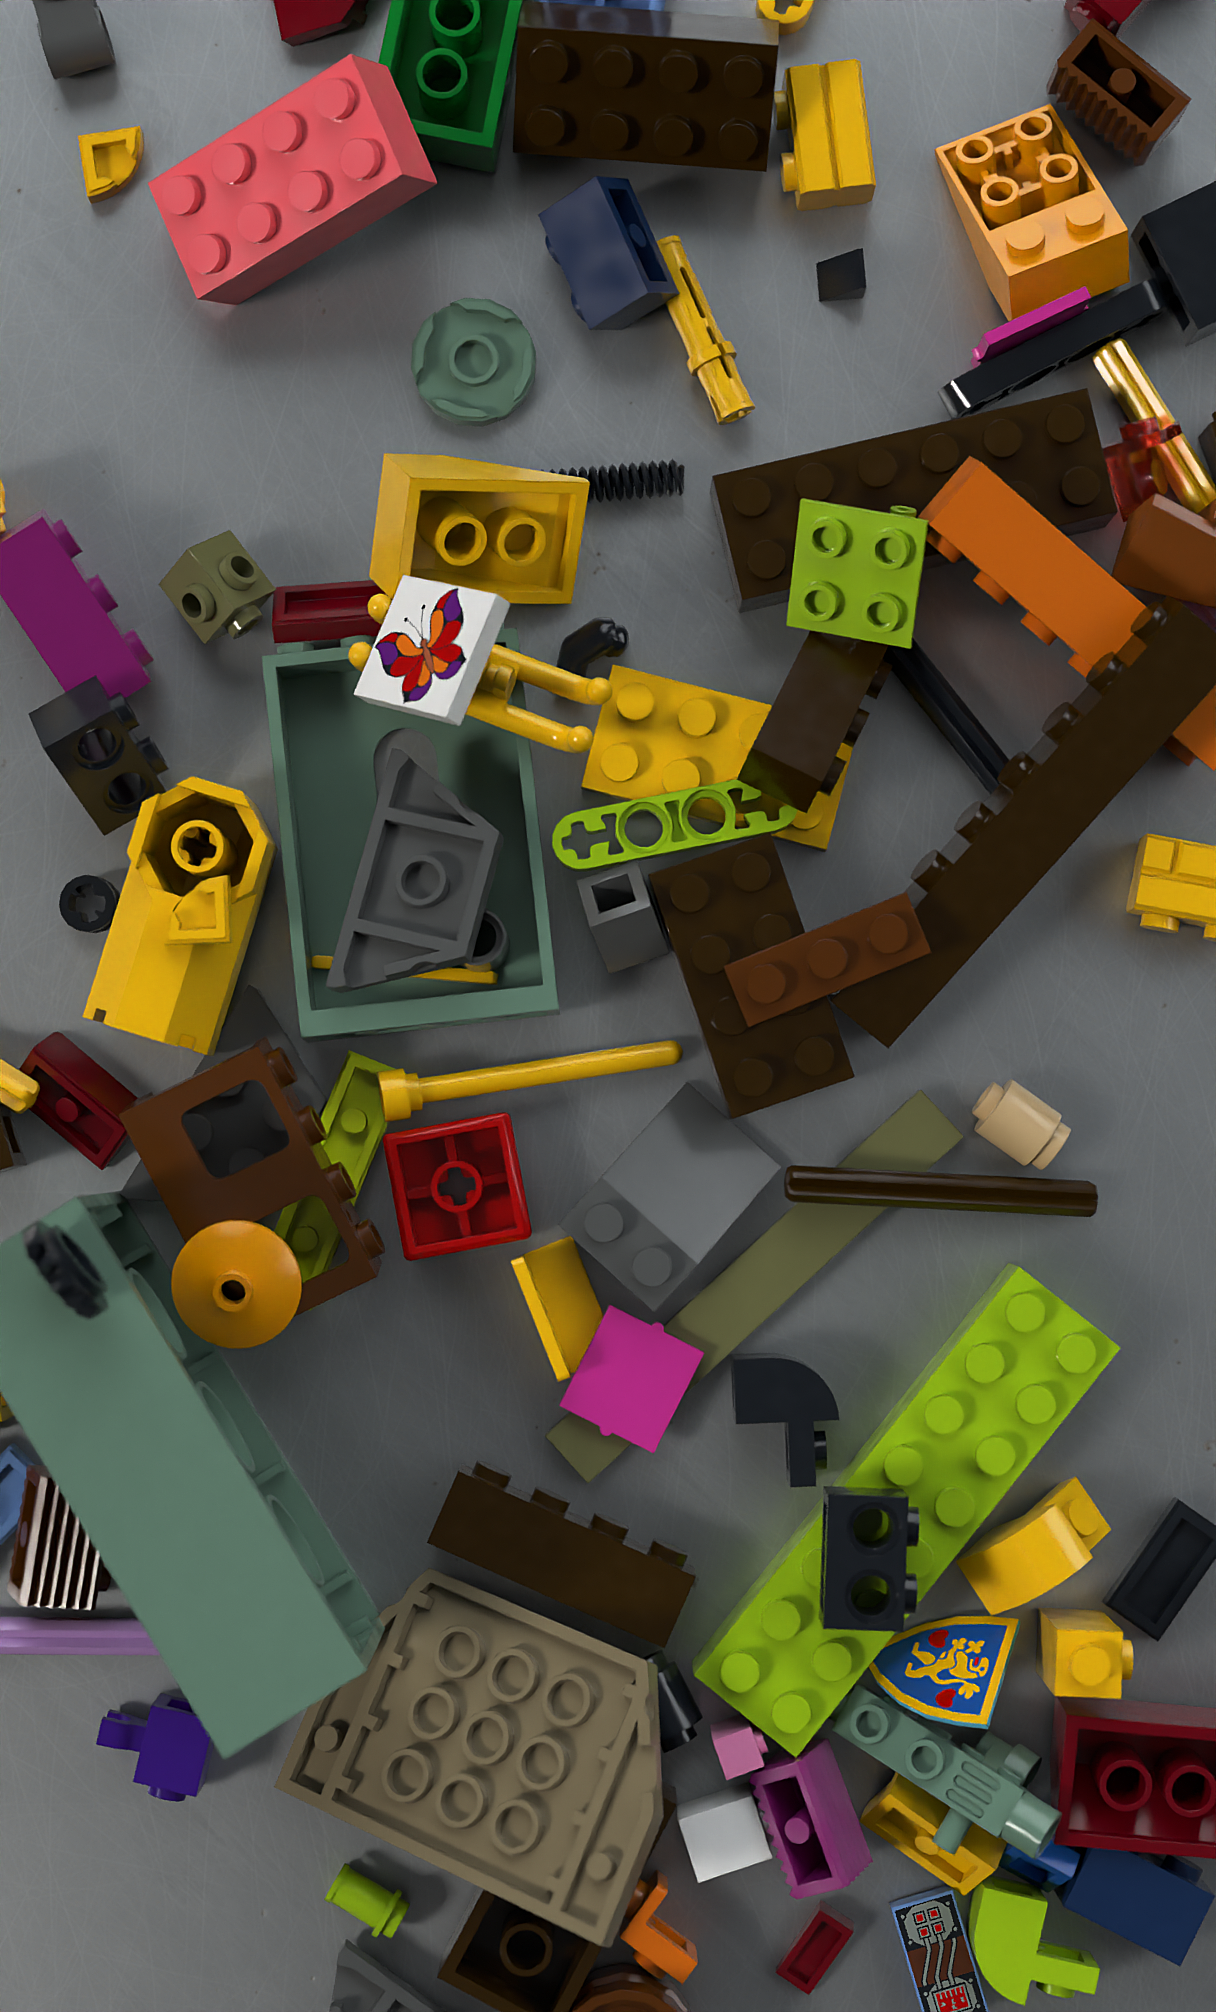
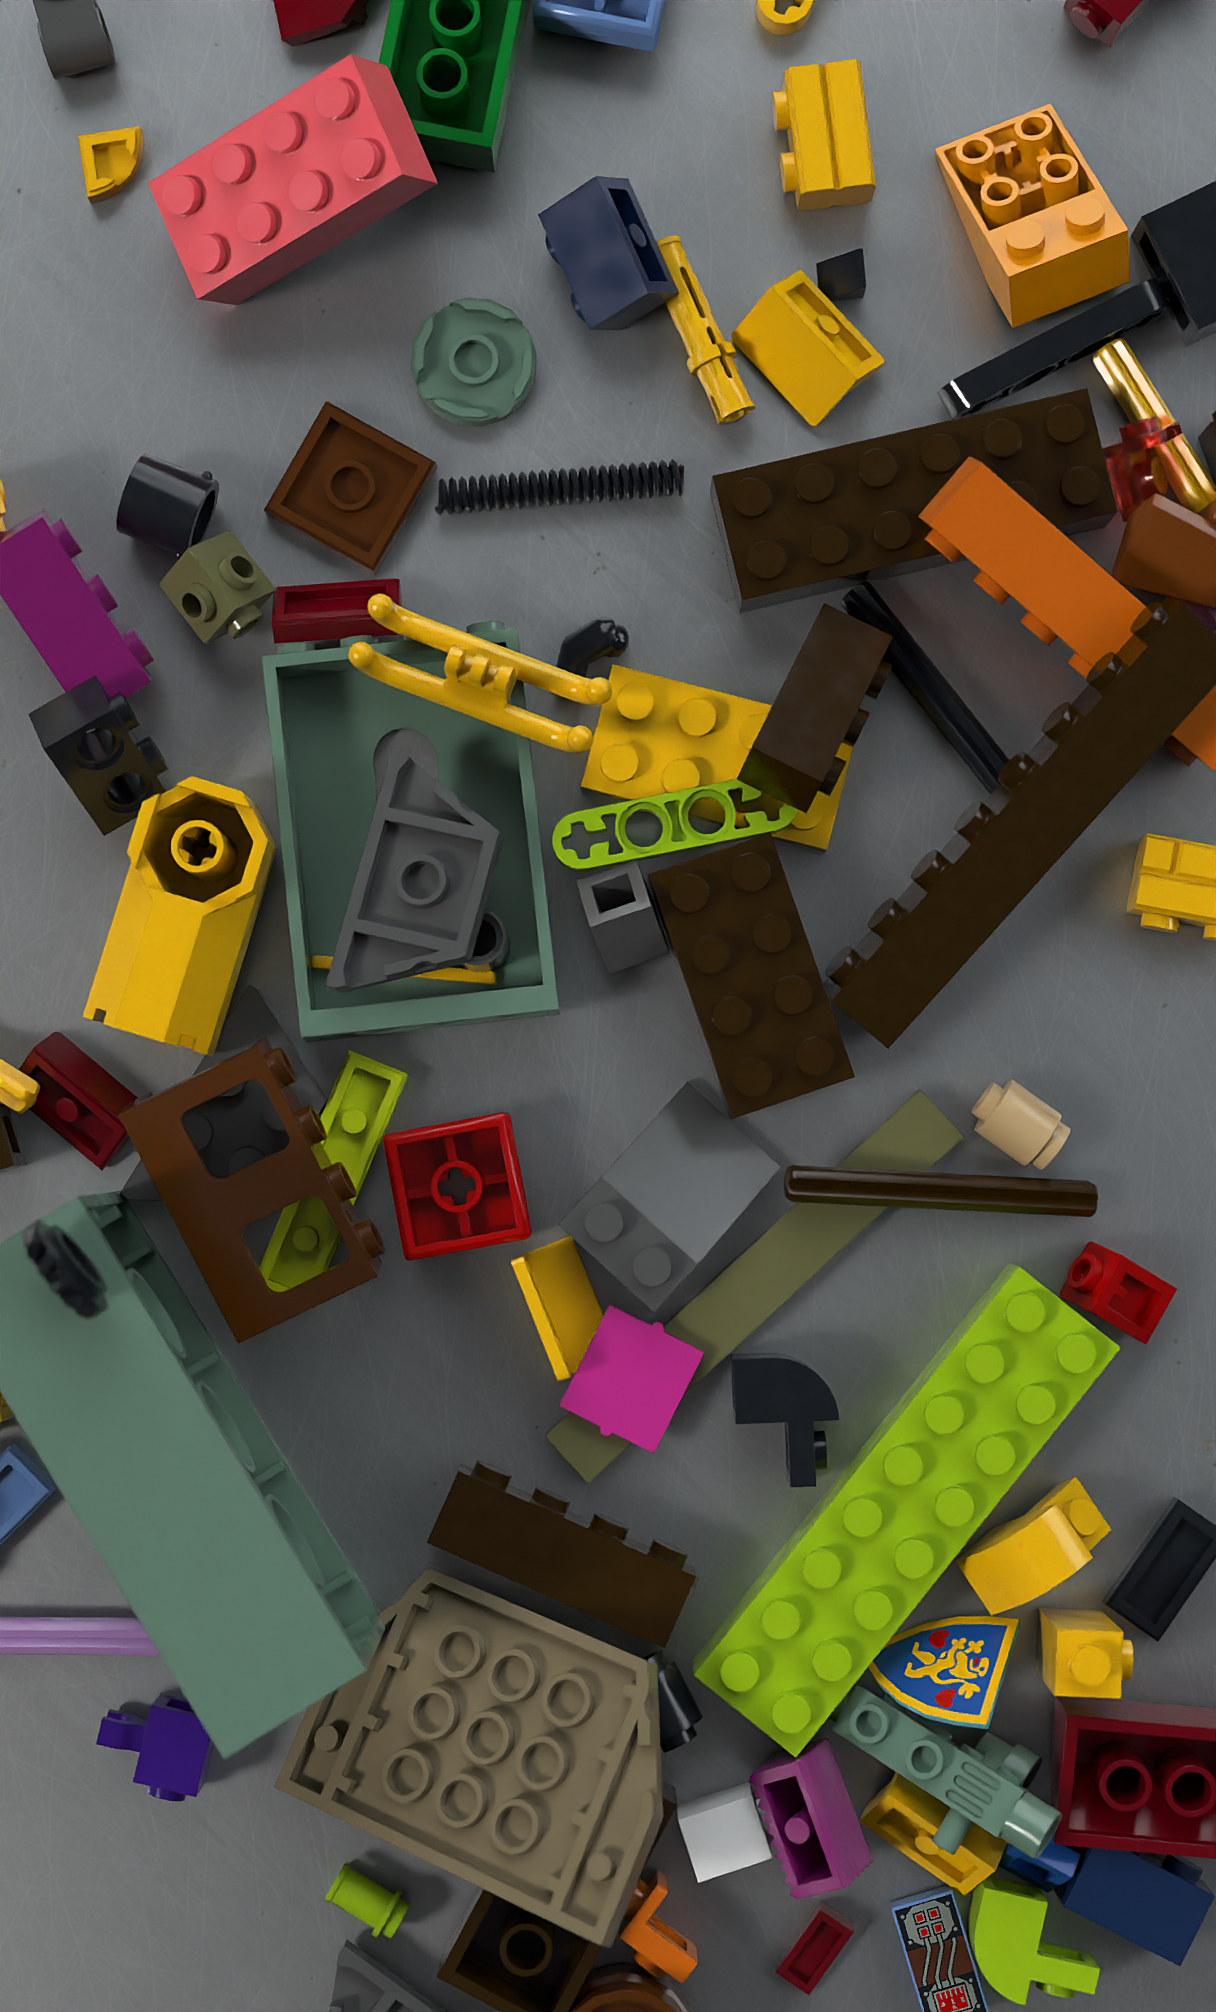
(52, 1553): reddish brown brick -> none
(80, 920): black bush -> none
(167, 505): none -> black piece
(202, 915): yellow tile -> none
(244, 1254): light orange dish -> none
(350, 488): none -> reddish brown tile
(406, 1092): yellow piece -> none
(432, 649): white tile -> none
(478, 527): yellow slope -> none
(644, 85): dark brown brick -> none
(738, 1745): bright pink piece -> none
(806, 347): none -> yellow panel
(827, 959): reddish brown plate -> none
(849, 1559): black brick -> none
(857, 572): lime hinge -> none
(1029, 326): dark pink piece -> none
(1117, 92): reddish brown brick -> none
(1117, 1291): none -> red bracket

